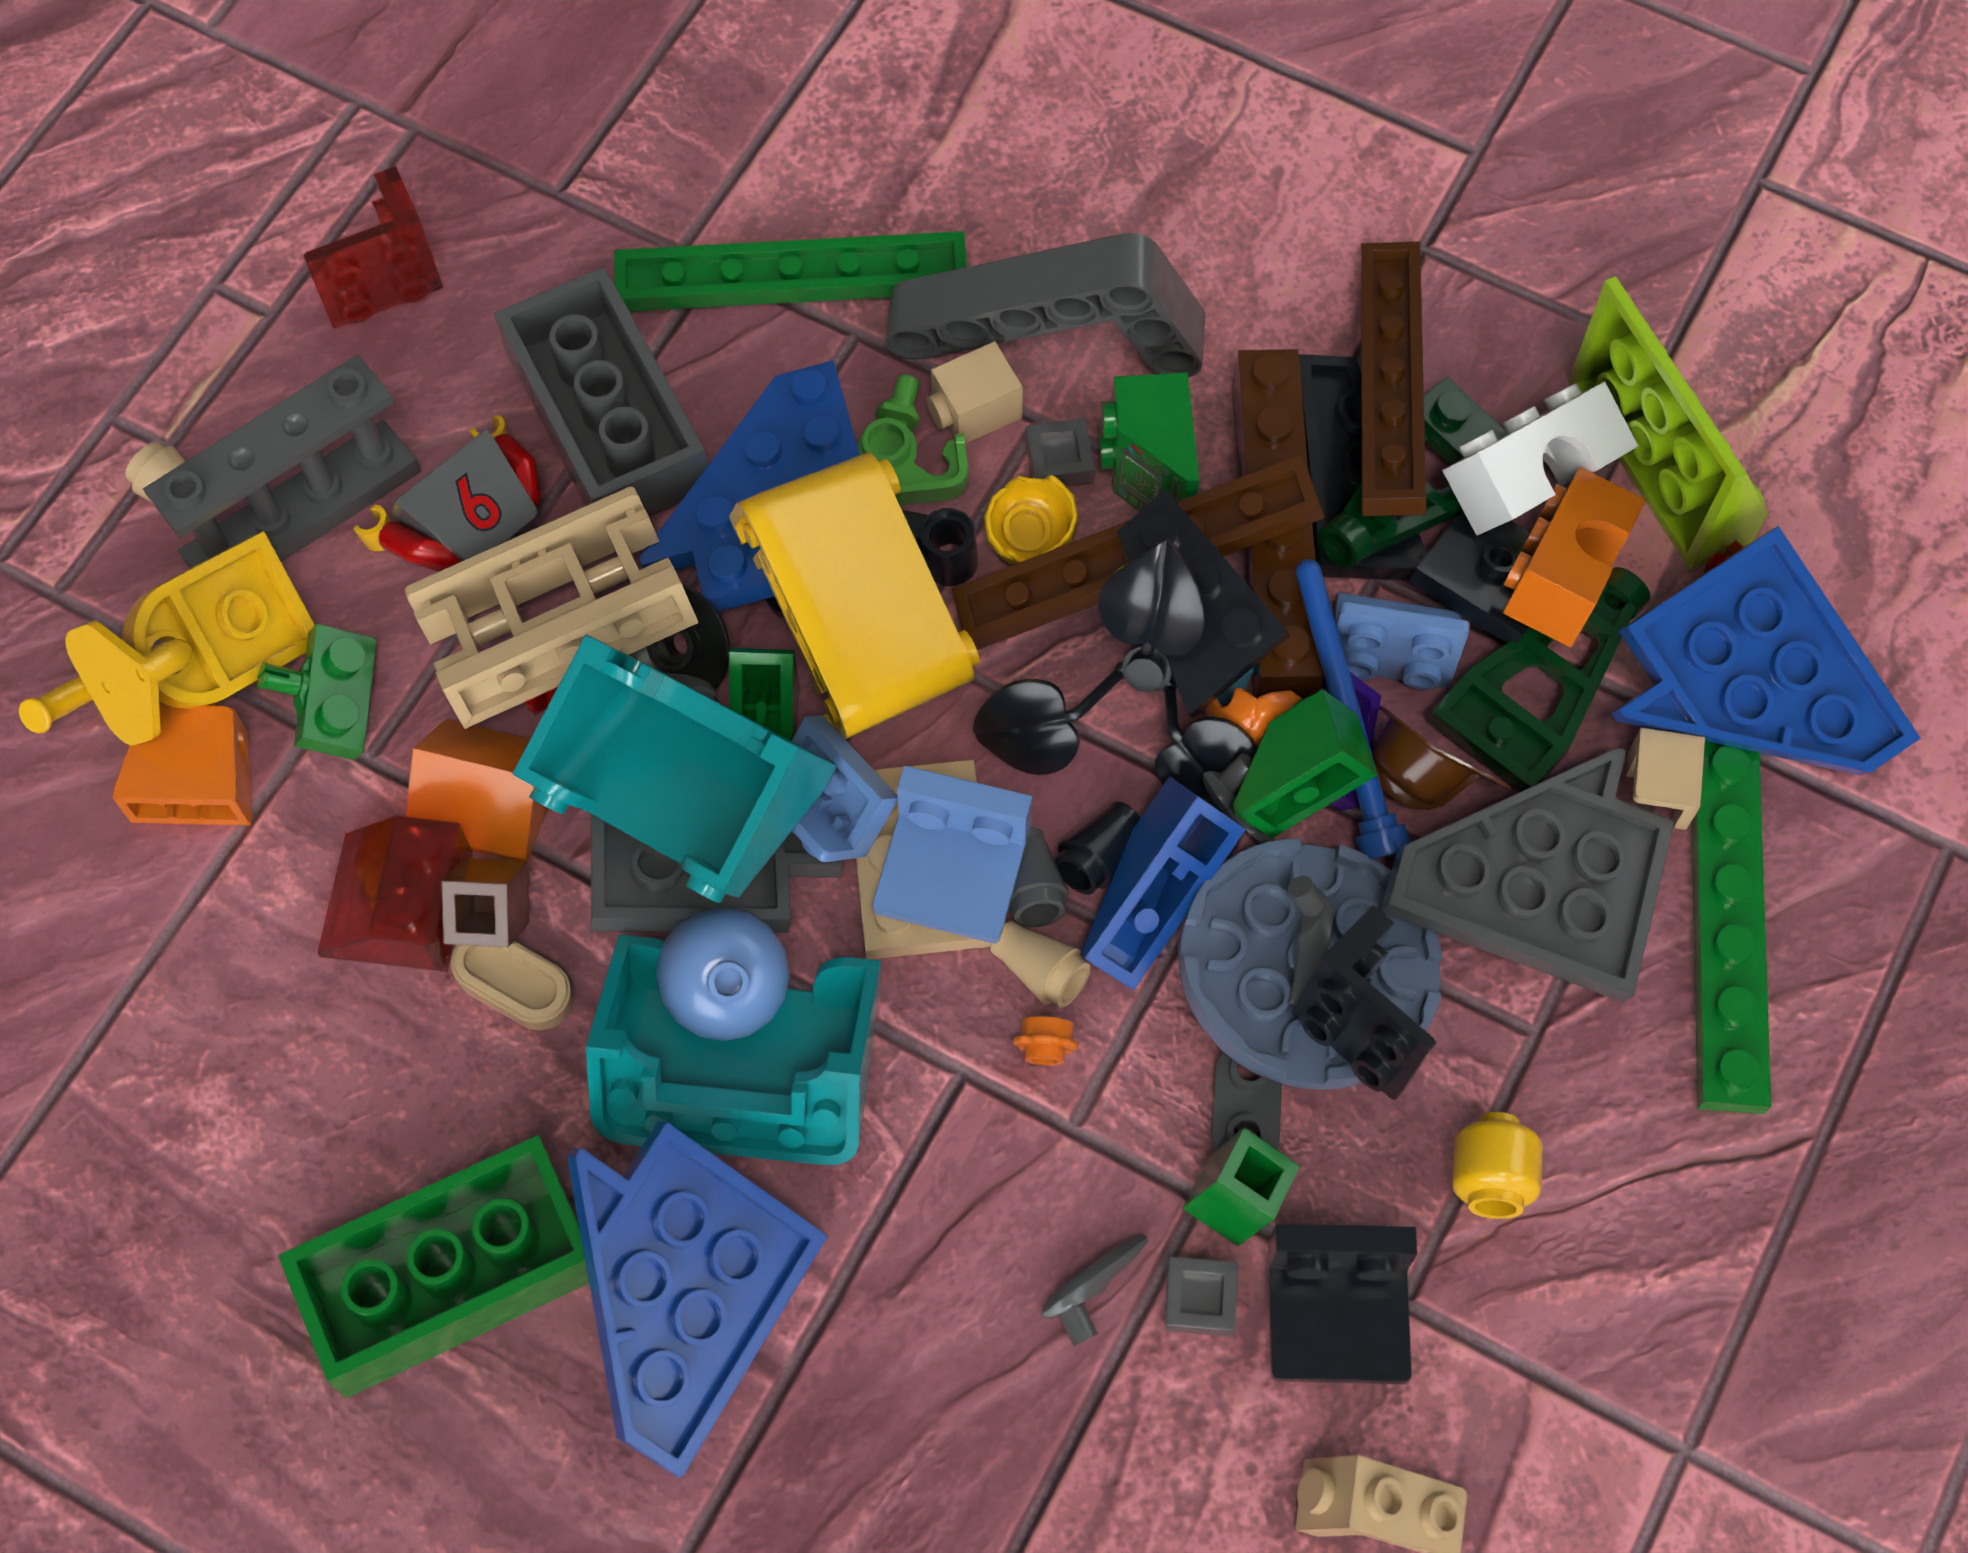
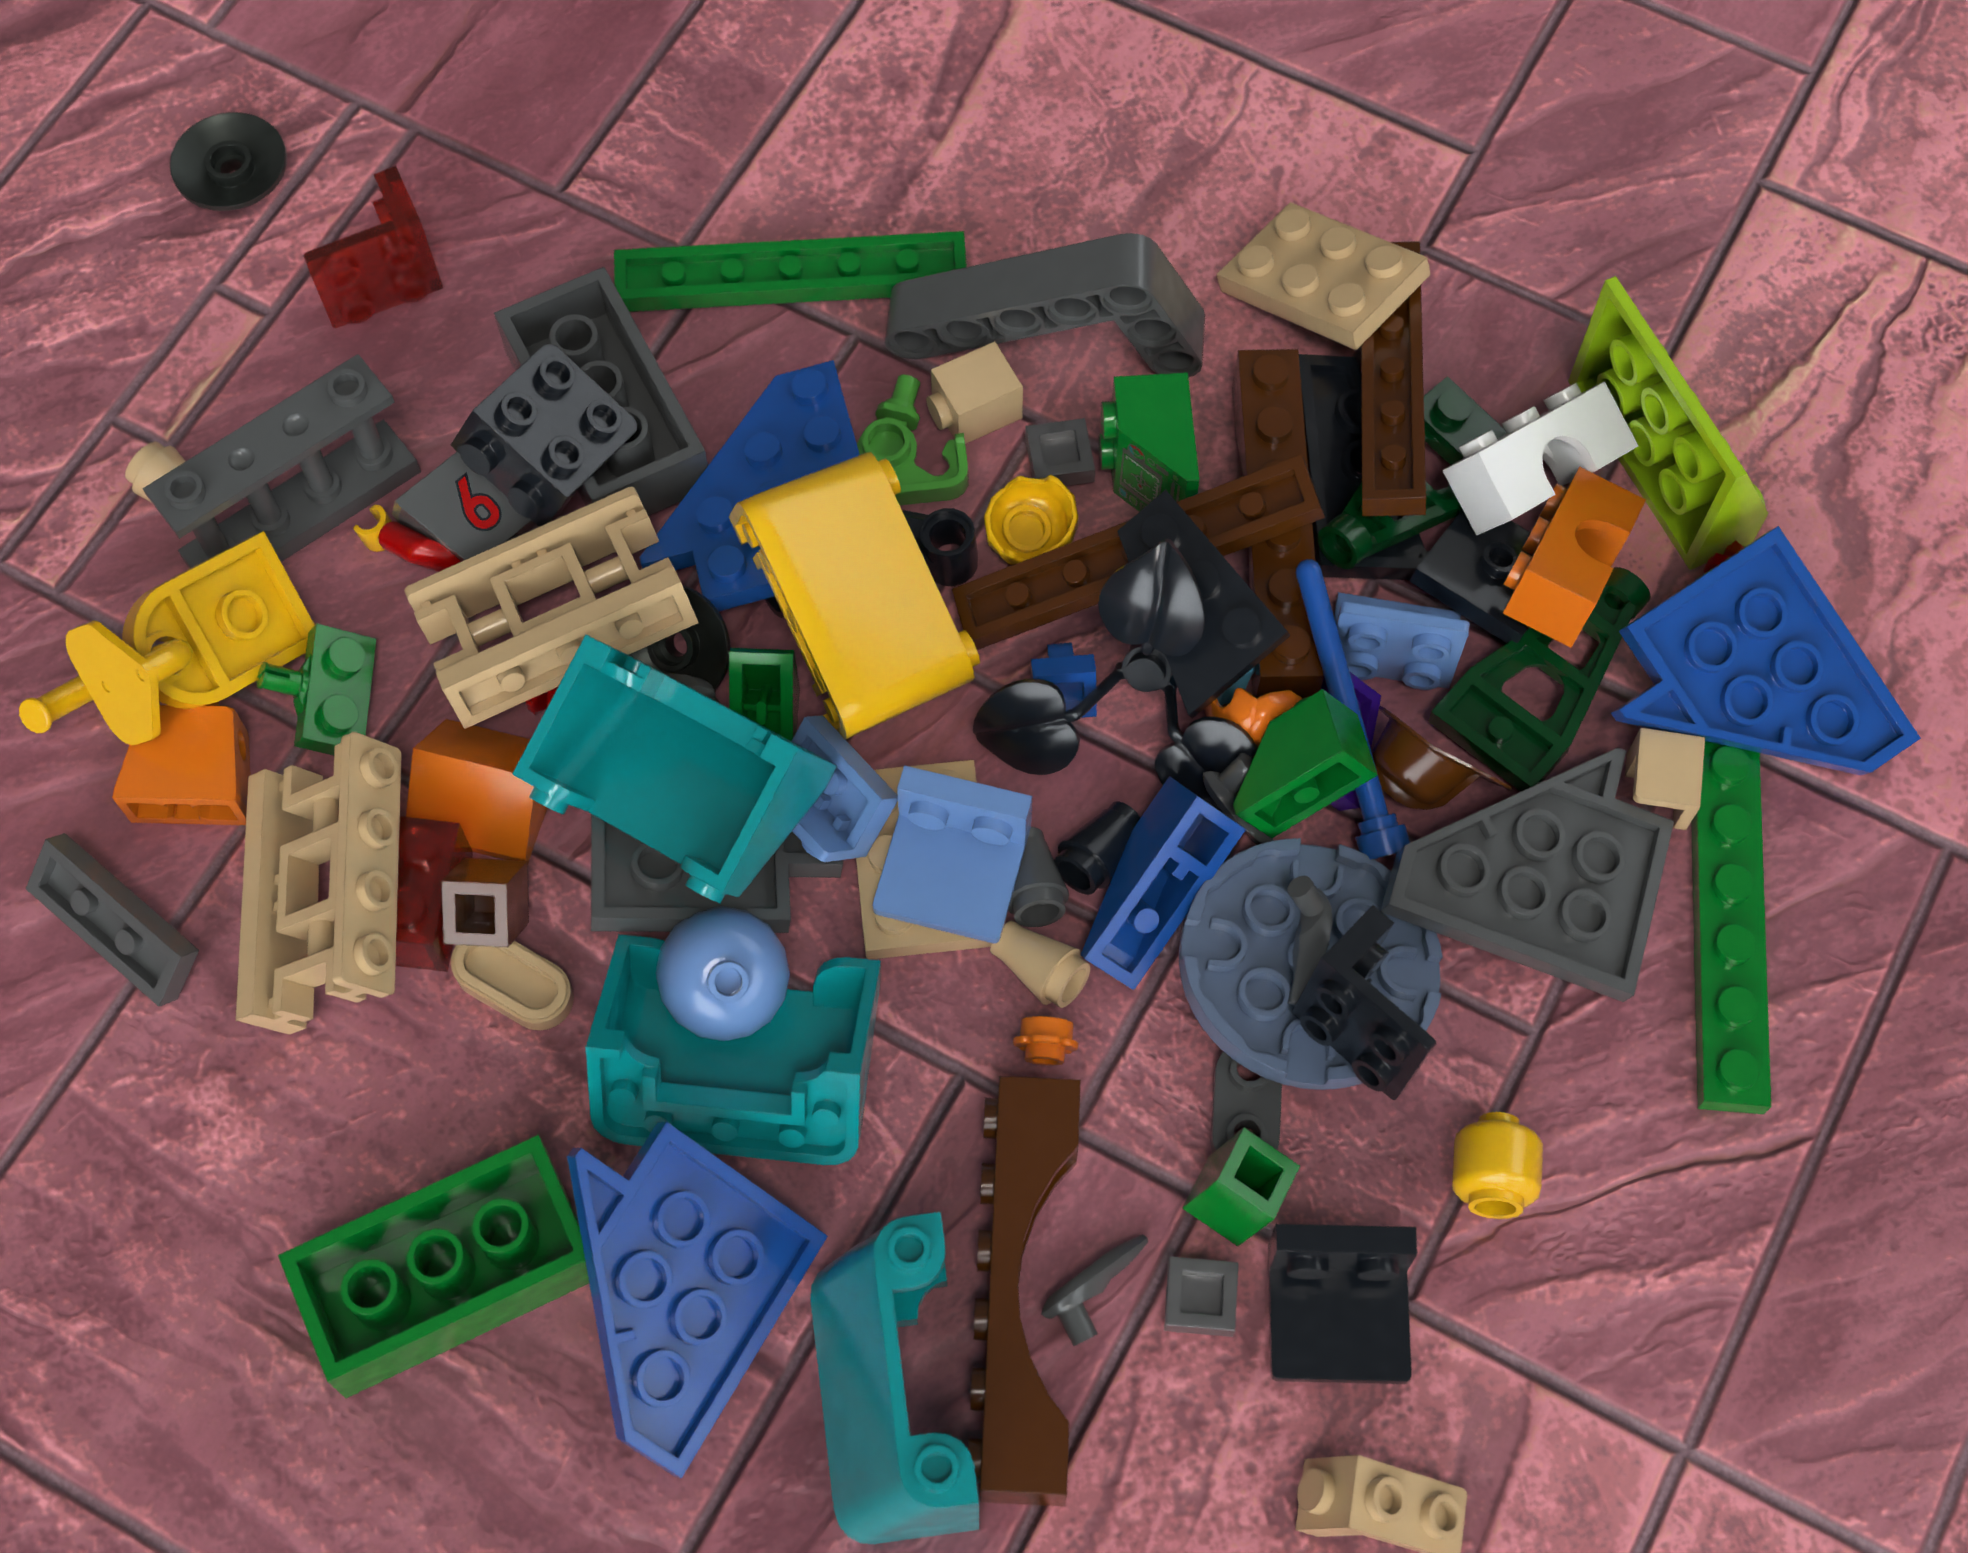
(112, 919): none -> dark grey plate
(224, 144): none -> pearl dark grey dish
(288, 935): none -> tan fence
(543, 434): none -> black bracket
(881, 1476): none -> teal windscreen
(1023, 1428): none -> reddish brown arch
(1070, 673): none -> blue tile
(1323, 275): none -> tan plate

